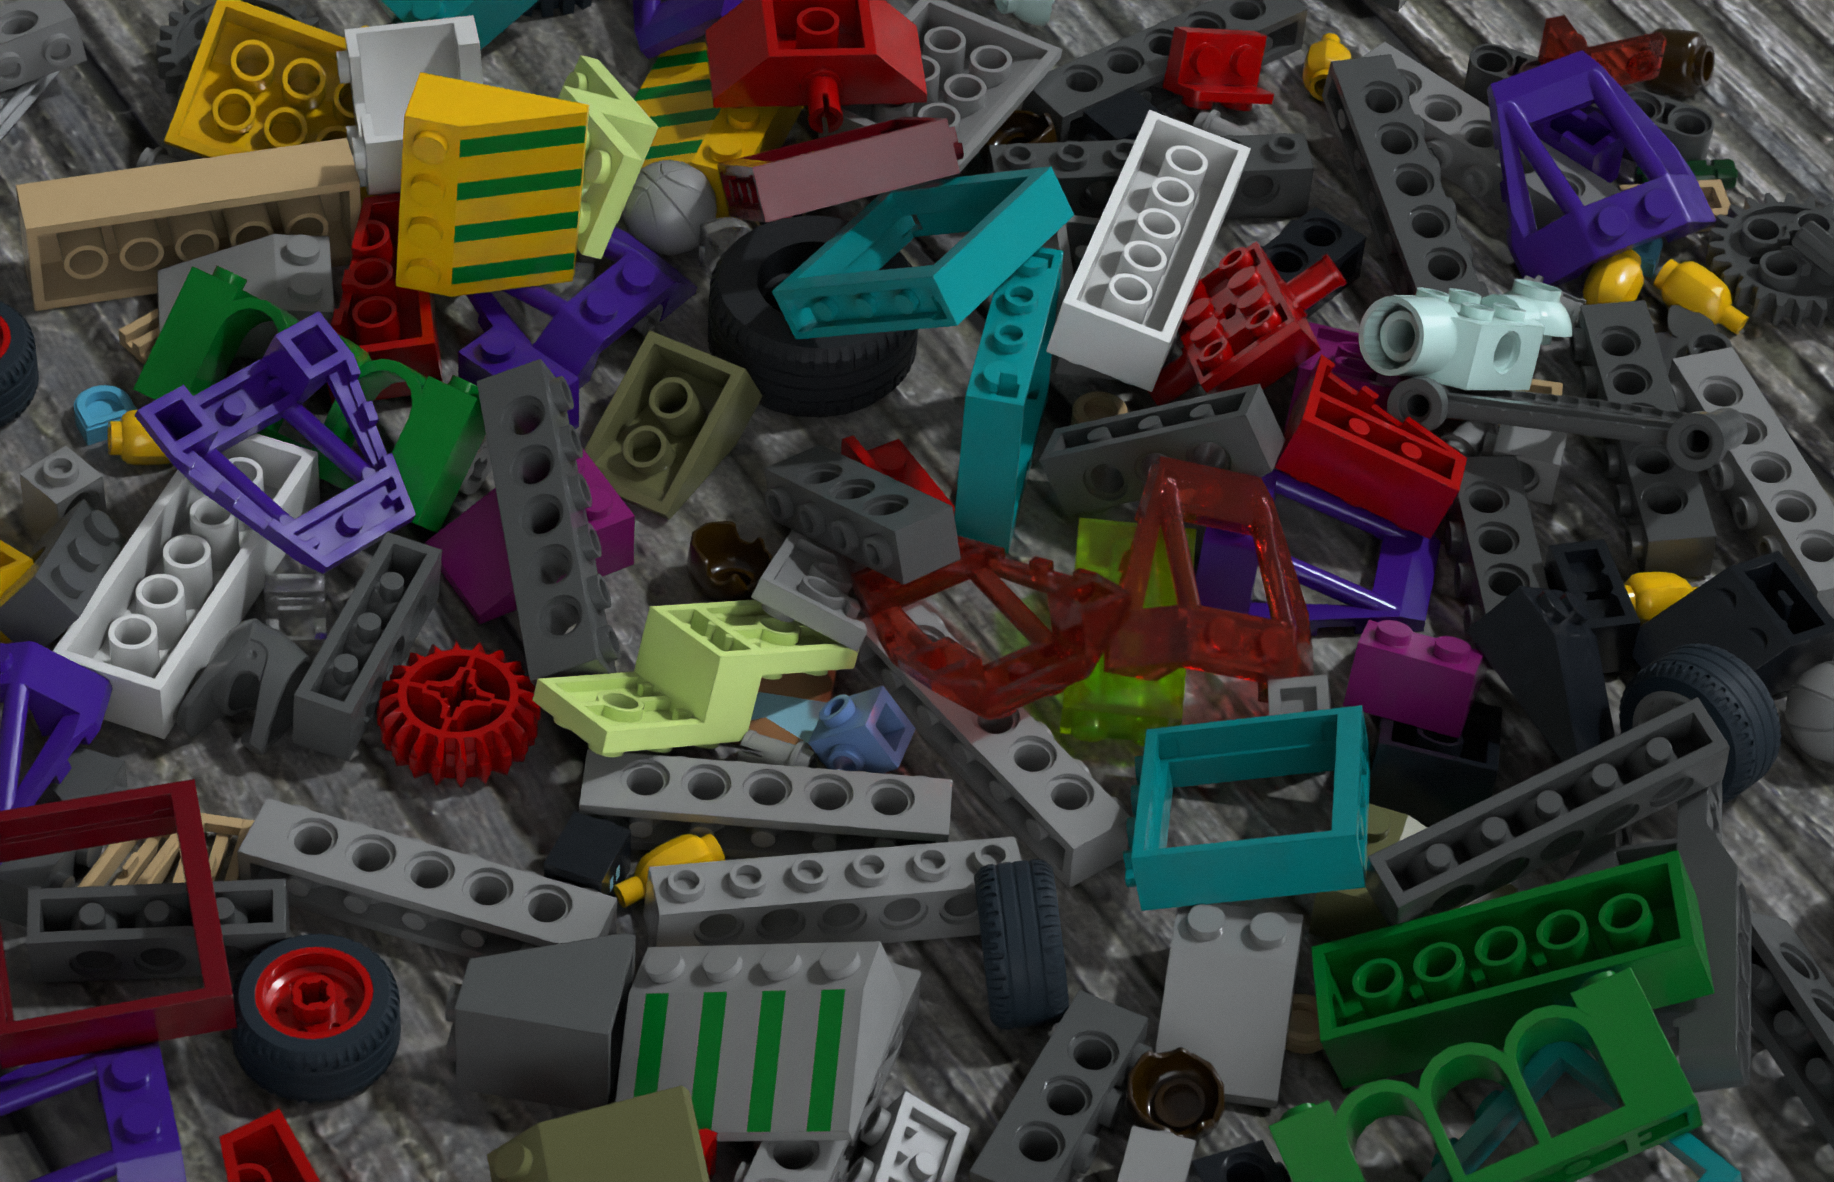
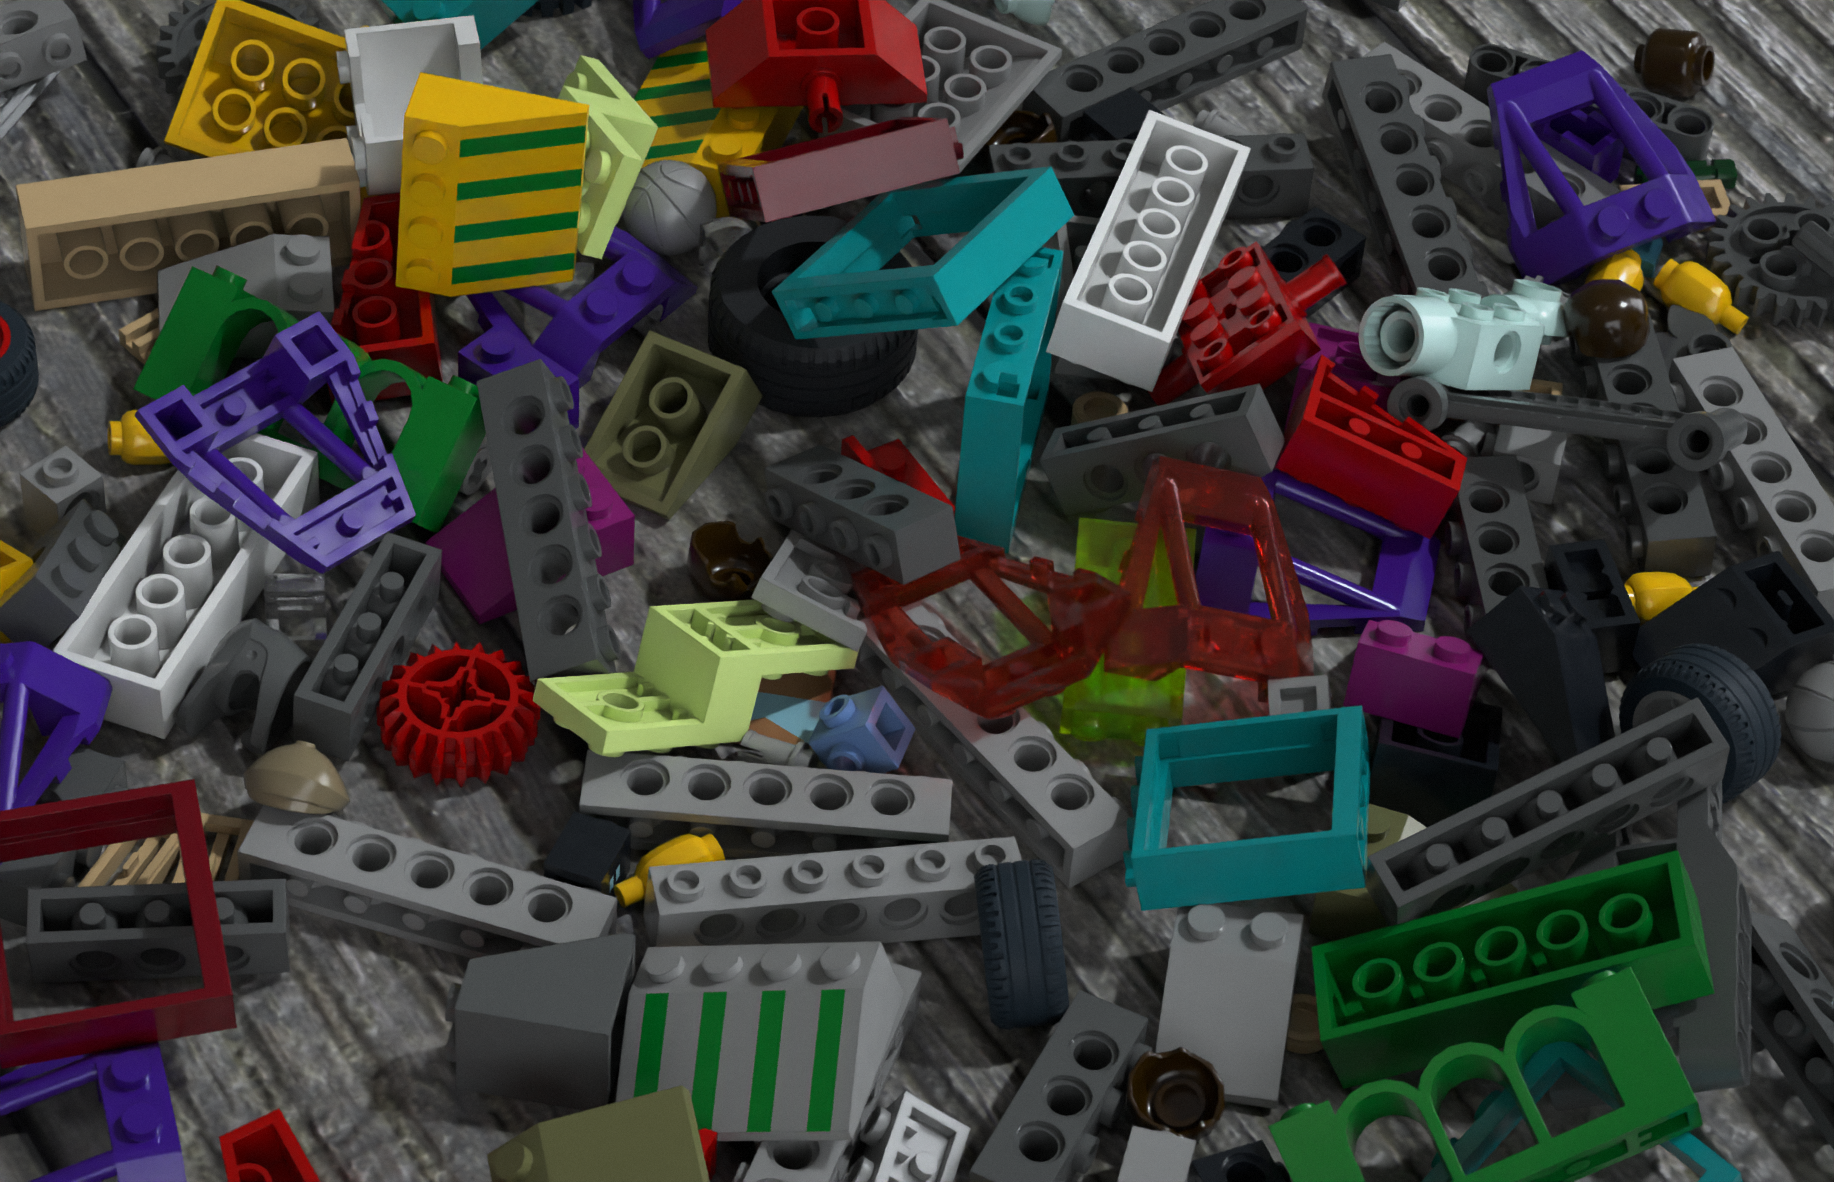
(97, 407): medium azure tile -> none
(297, 781): none -> dark tan hat
(316, 1018): black wheel -> none
(1216, 67): red bracket -> none
(1318, 62): yellow plant -> none
(1607, 318): none -> dark brown hair
(1625, 60): clear red bracket -> none

